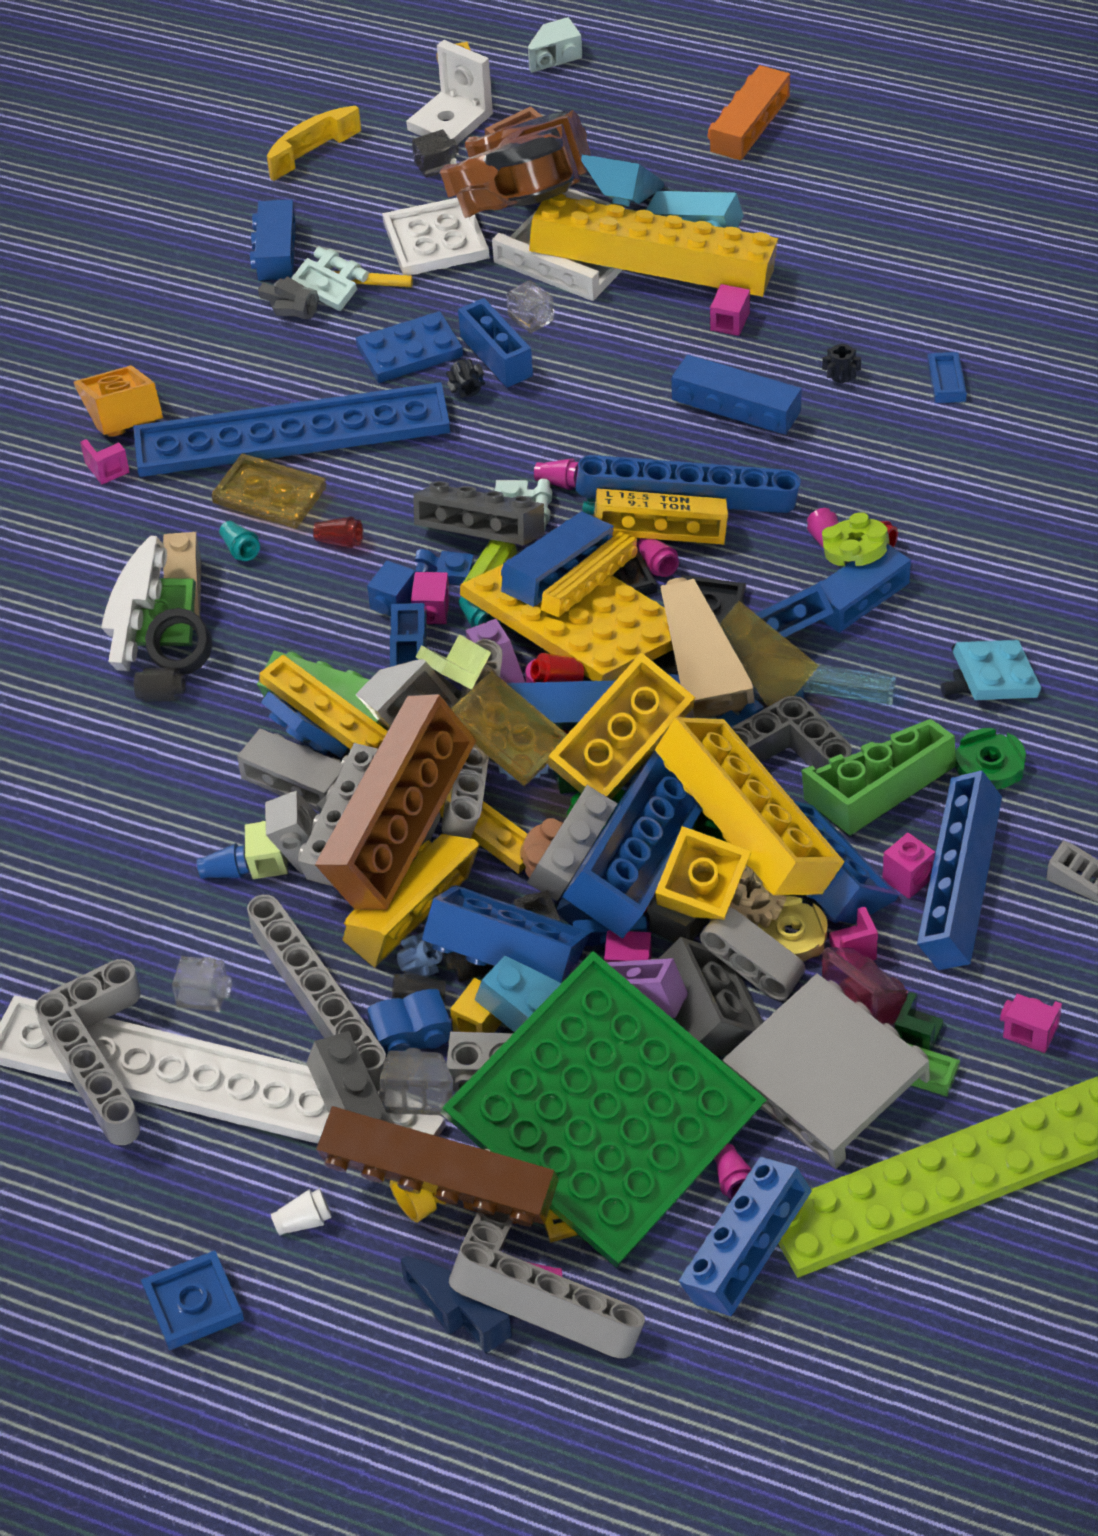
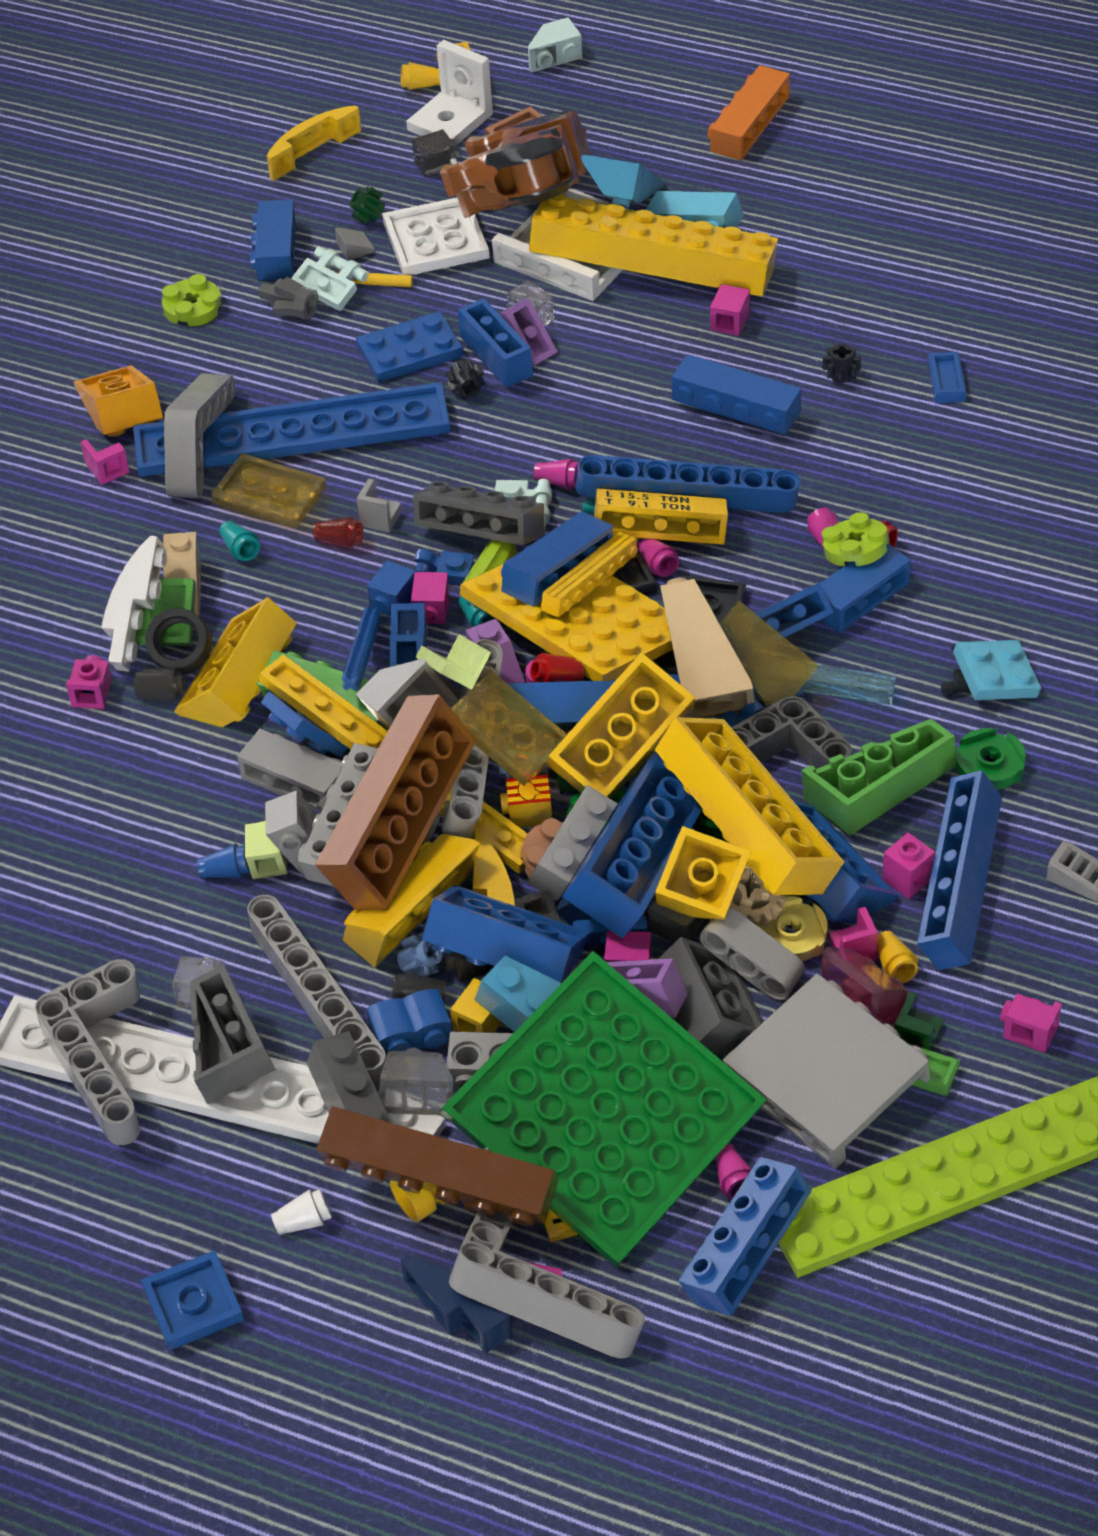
(89, 675): none -> dark pink brick
(178, 298): none -> lime plate
(184, 429): none -> light grey beam
(224, 1037): none -> dark grey wedge
(232, 671): none -> yellow slope
(353, 243): none -> light grey slope
(361, 648): none -> blue axle
(367, 204): none -> dark green gear
(376, 511): none -> light grey panel
(419, 76): none -> yellow cone
(490, 873): none -> yellow slope
(527, 324): none -> medium lavender slope
(529, 803): none -> yellow brick
(896, 957): none -> yellow cone

